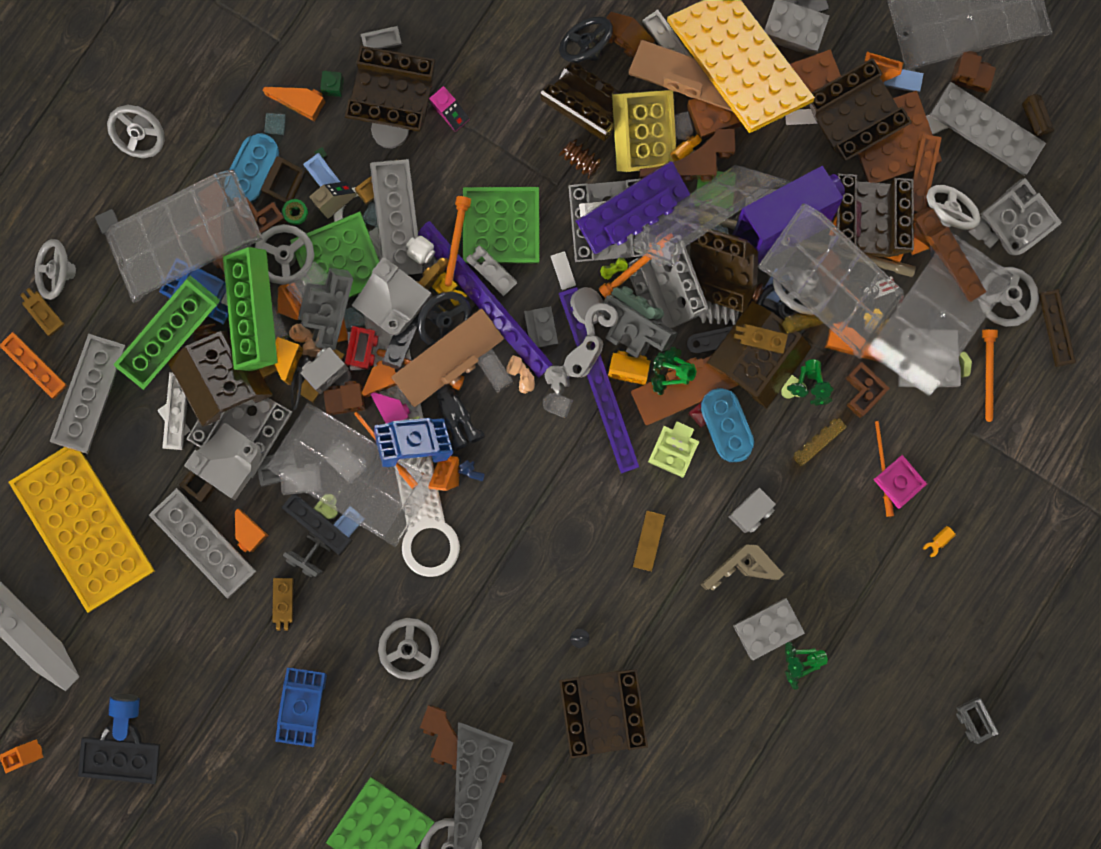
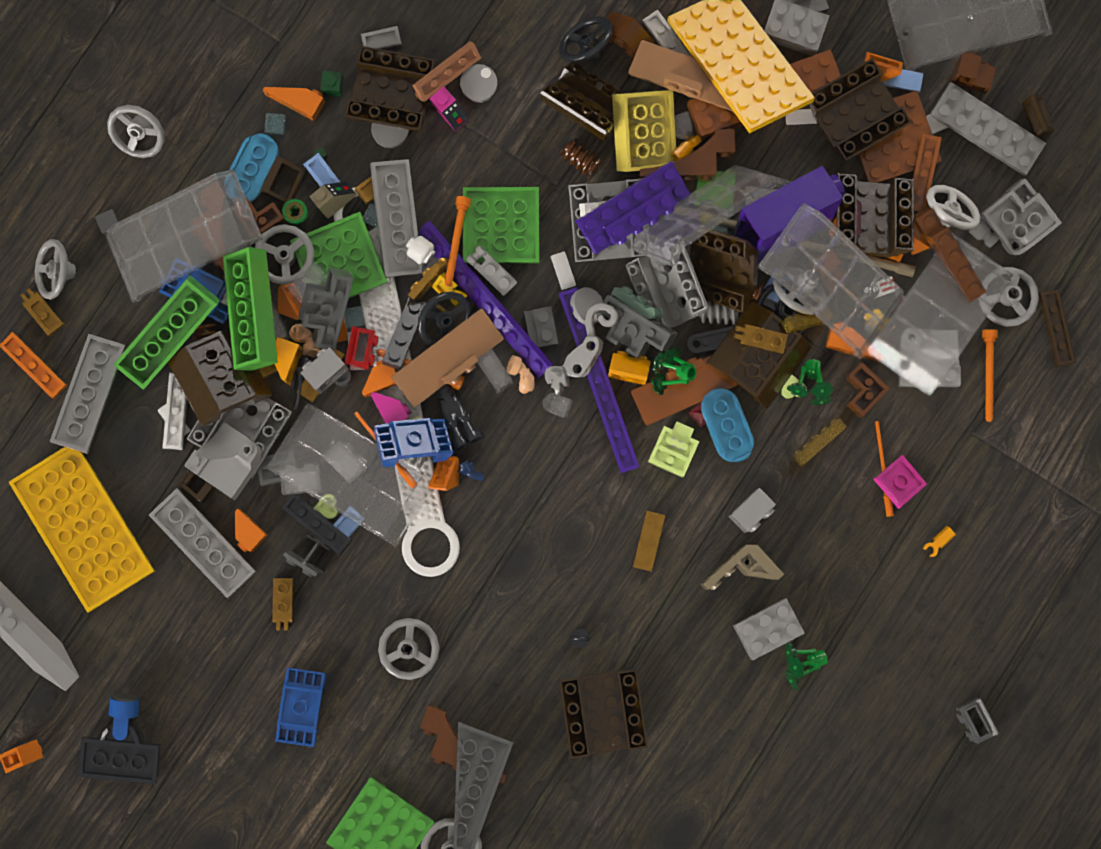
(344, 400): reddish brown brick -> none
(391, 297): light grey slope -> none
(446, 71): none -> nougat hinge
(478, 83): none -> light grey tile
(606, 289): orange piece -> none
(608, 271): lime piece -> none
(965, 363): yellowish green tile -> none

